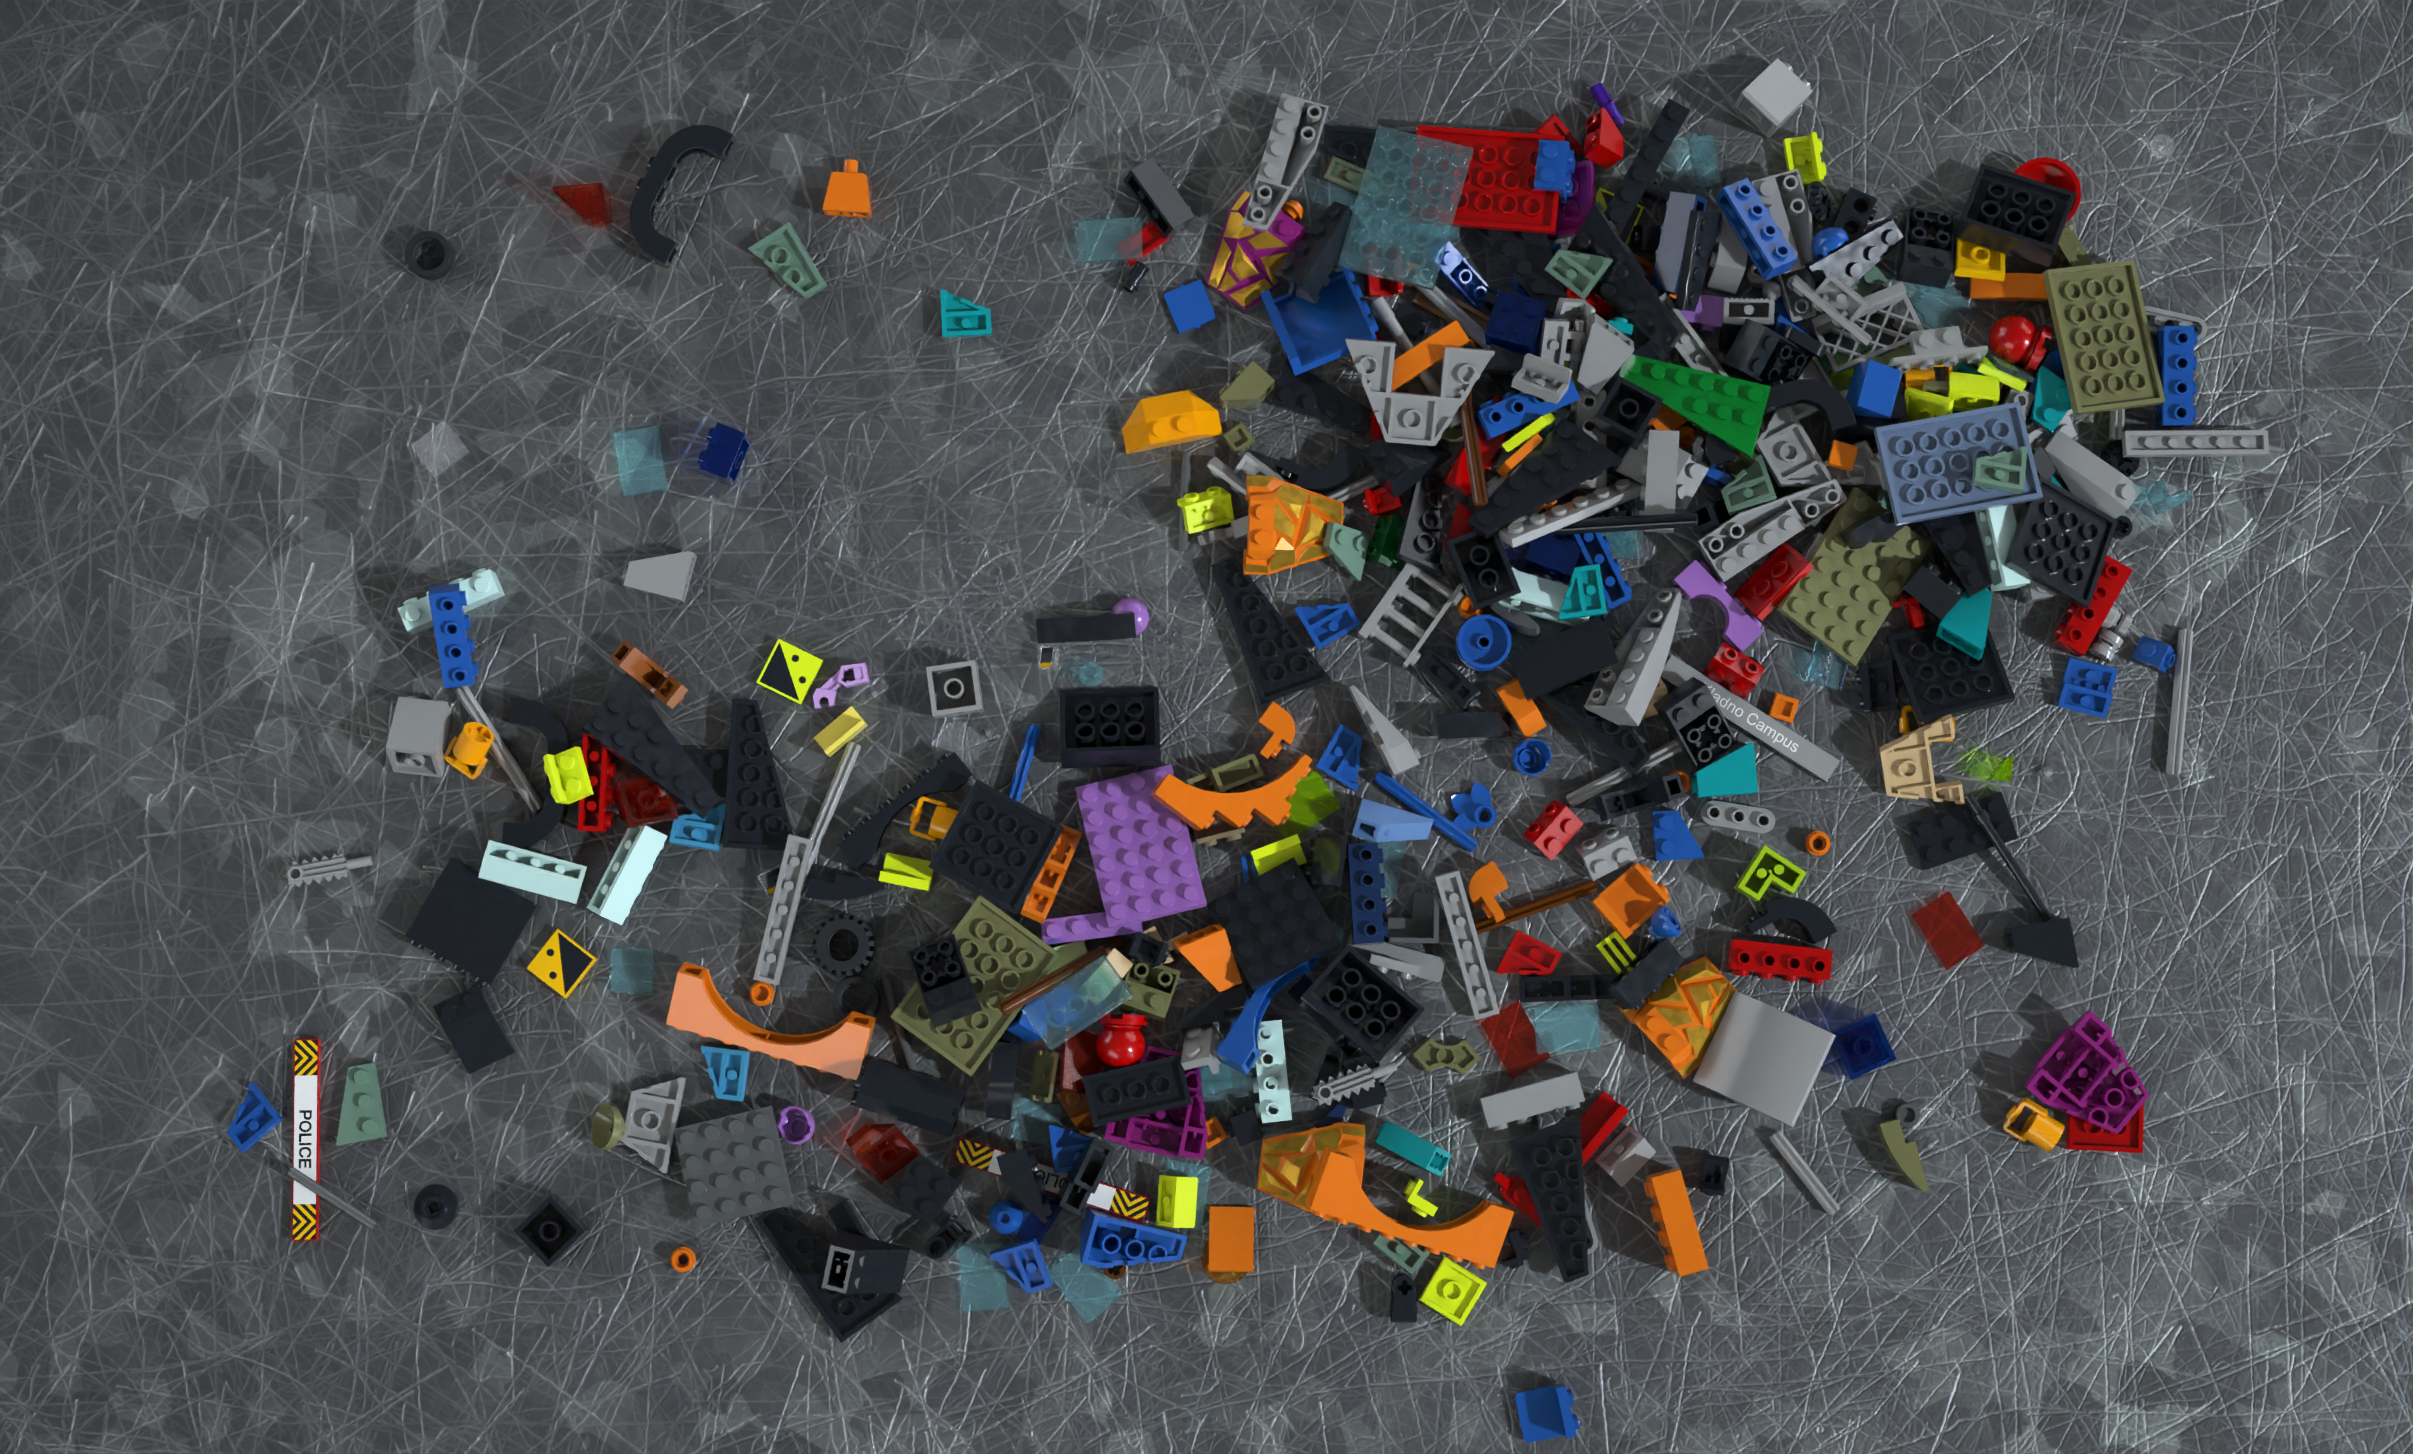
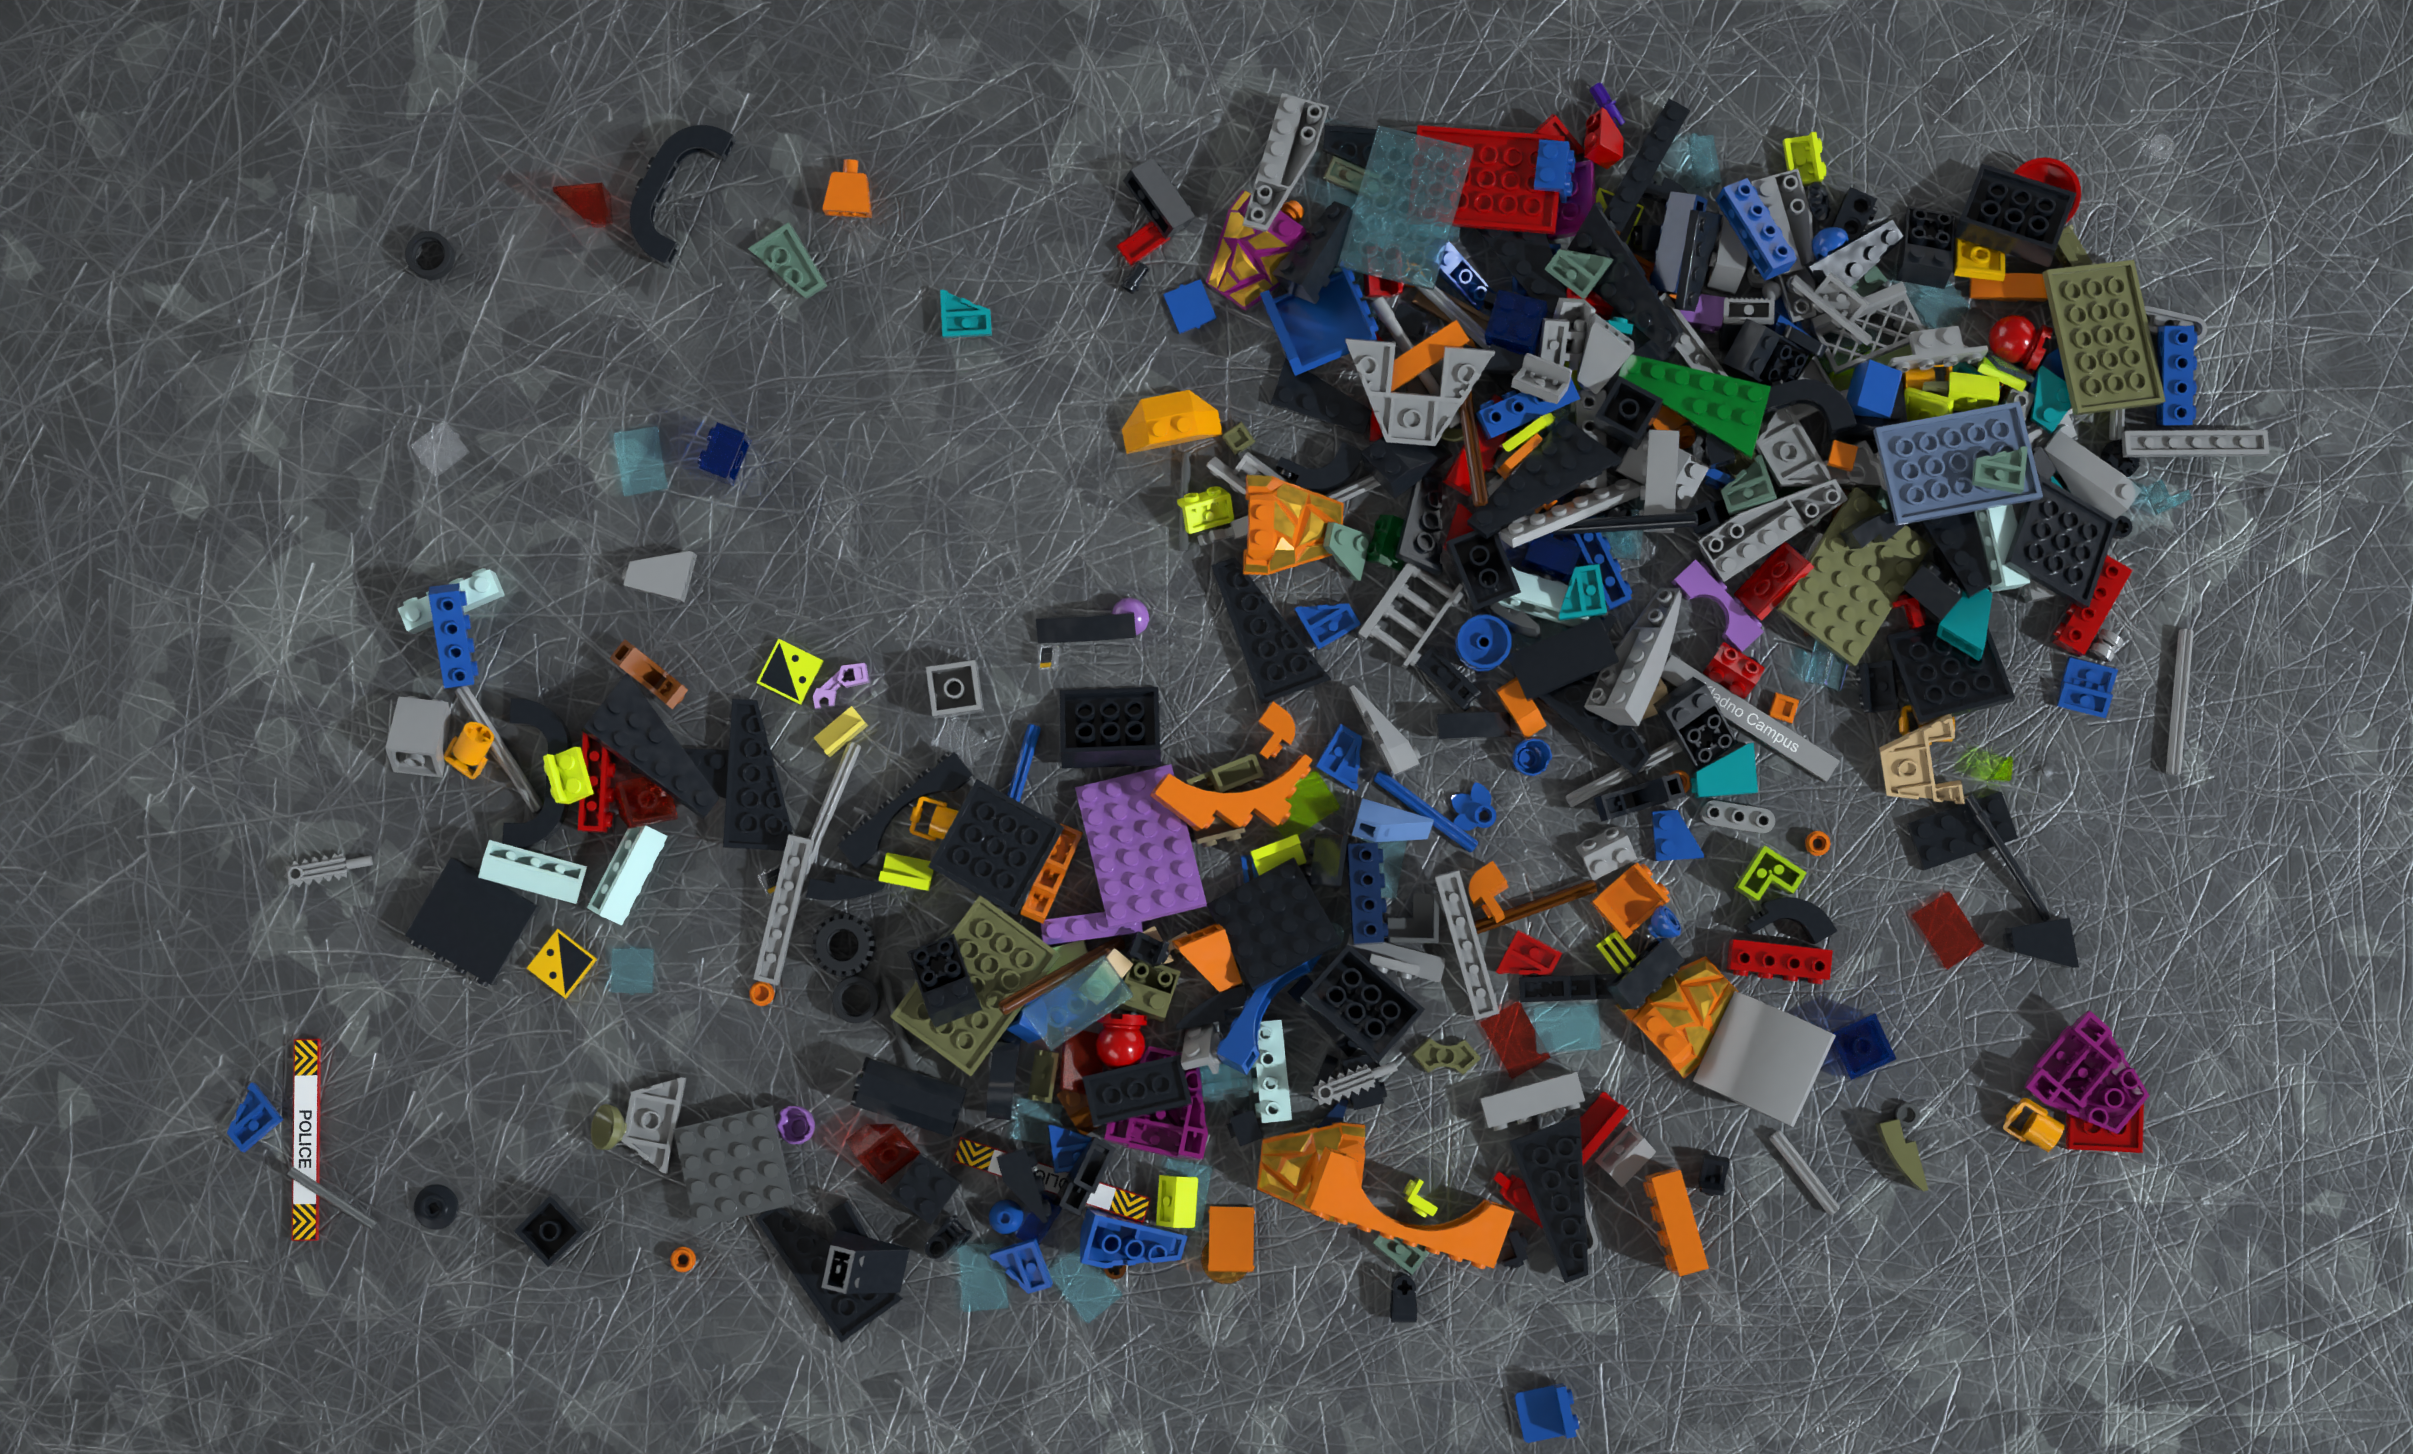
(361, 1107): sand green wing -> none
(474, 1028): black slope -> none
(699, 832): dark azure wing -> none
(701, 1009): orange arch -> none
(728, 1071): dark azure wing -> none
(1083, 674): clear light blue plate -> none
(1110, 240): clear light blue piece -> none
(1215, 1132): orange tile -> none
(1248, 389): olive slope -> none
(1381, 502): red bracket -> none
(1413, 1148): teal slope -> none
(1452, 1290): neon yellow tile -> none
(1466, 610): orange plate -> none
(1553, 829): red bracket -> none
(1773, 97): light grey slope -> none
(2117, 621): light grey wheel -> none
(2154, 654): blue bracket -> none

